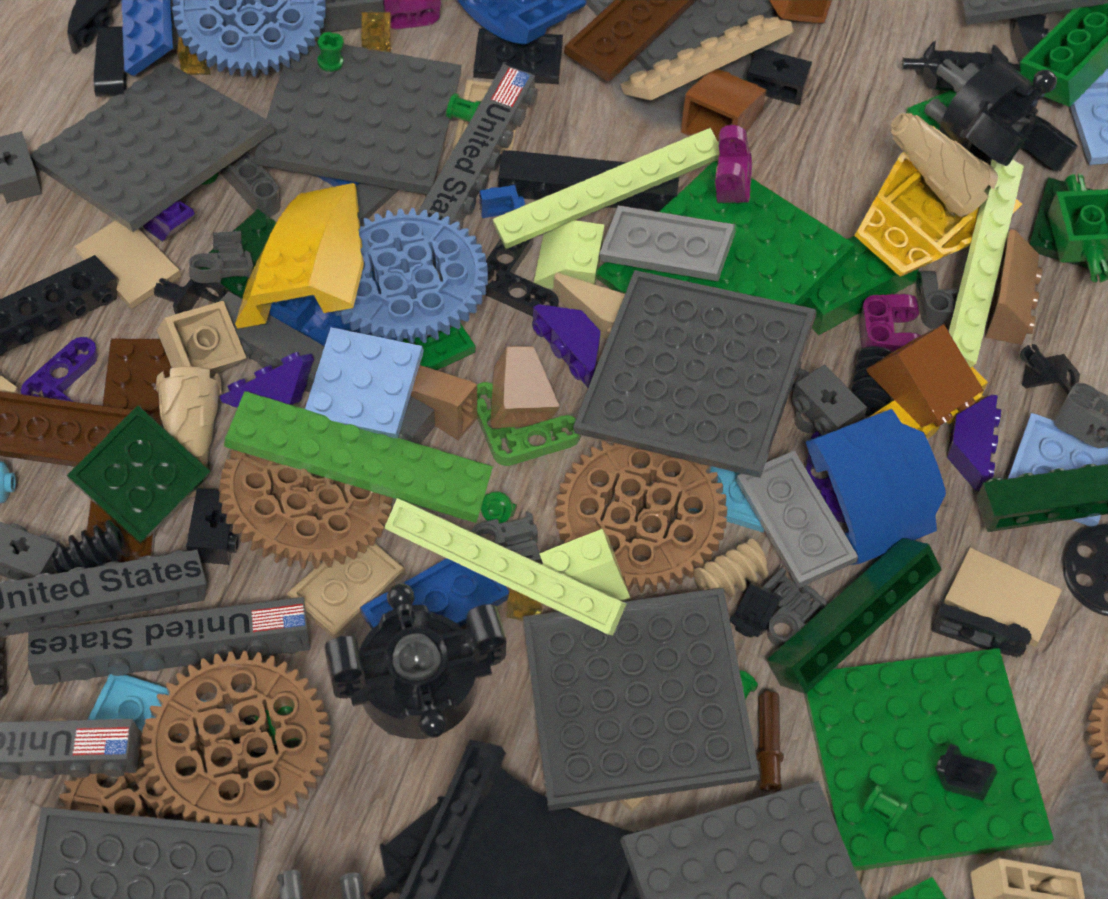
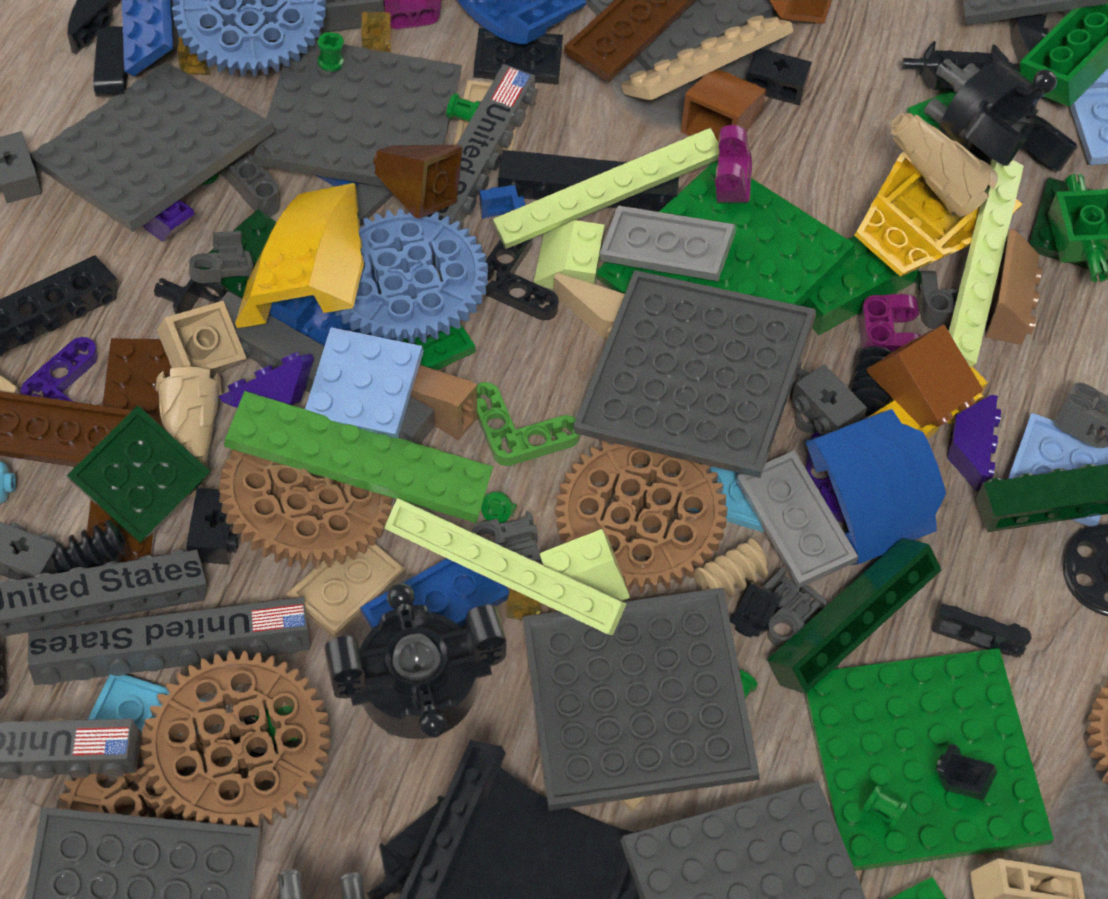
(131, 260): tan tile -> none
(420, 175): none -> reddish brown slope
(521, 390): slope -> none
(570, 338): dark purple slope -> none
(769, 755): reddish brown axle -> none
(1003, 593): tan tile -> none
(1047, 370): black bracket -> none

